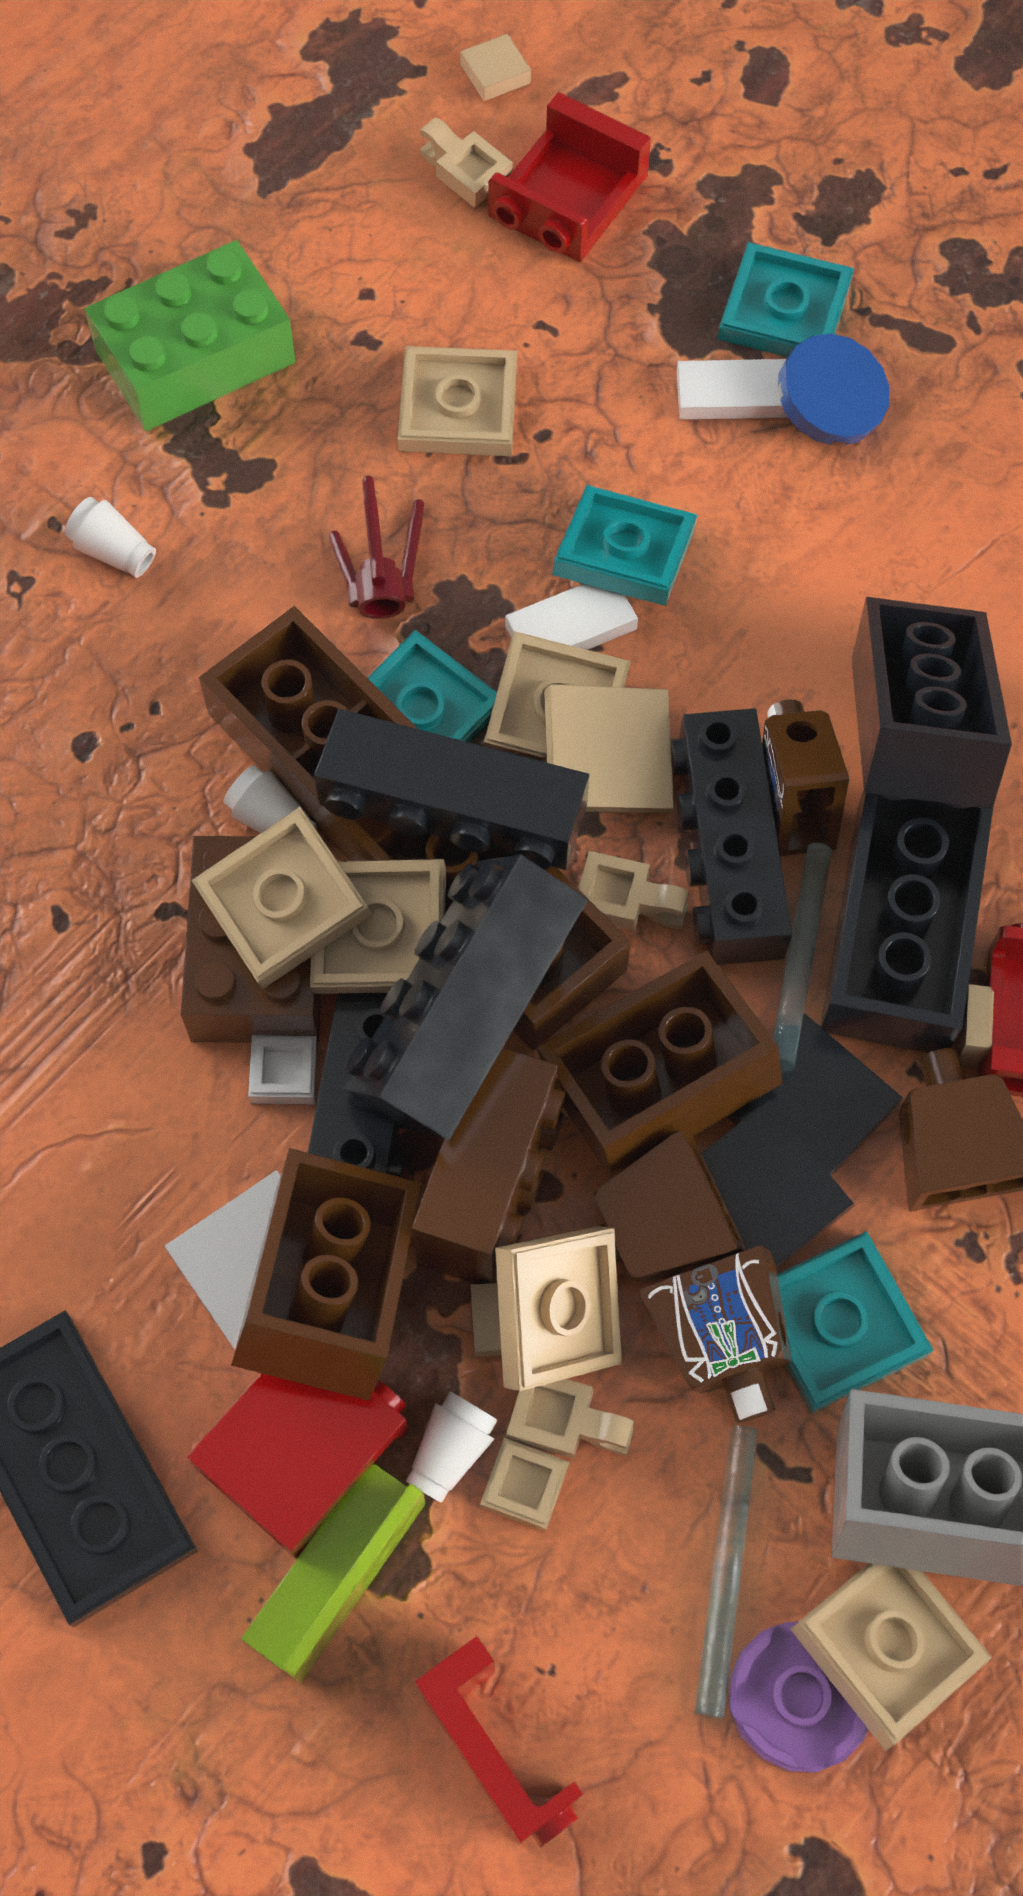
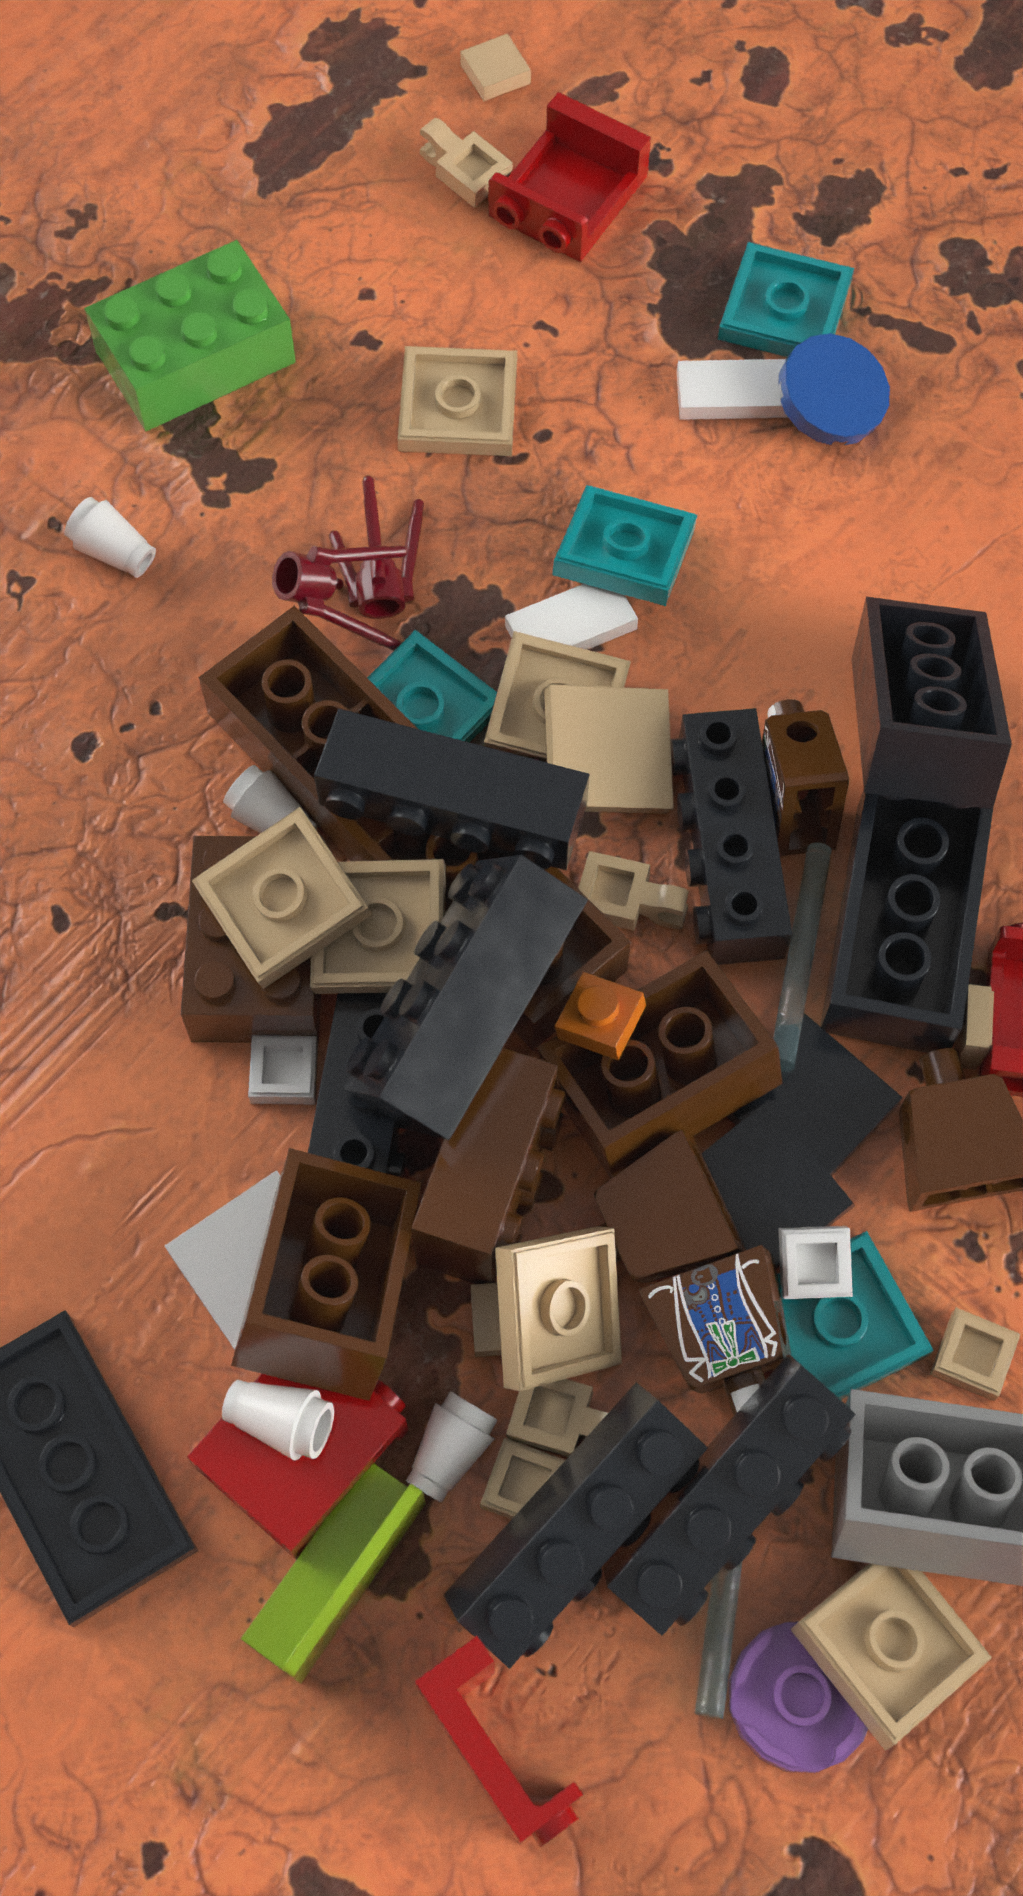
(280, 1416): none -> white cone
(312, 580): none -> dark red plant
(574, 1526): none -> black brick
(600, 1015): none -> orange plate
(740, 1480): none -> black brick
(815, 1262): none -> white tile
(975, 1354): none -> tan tile

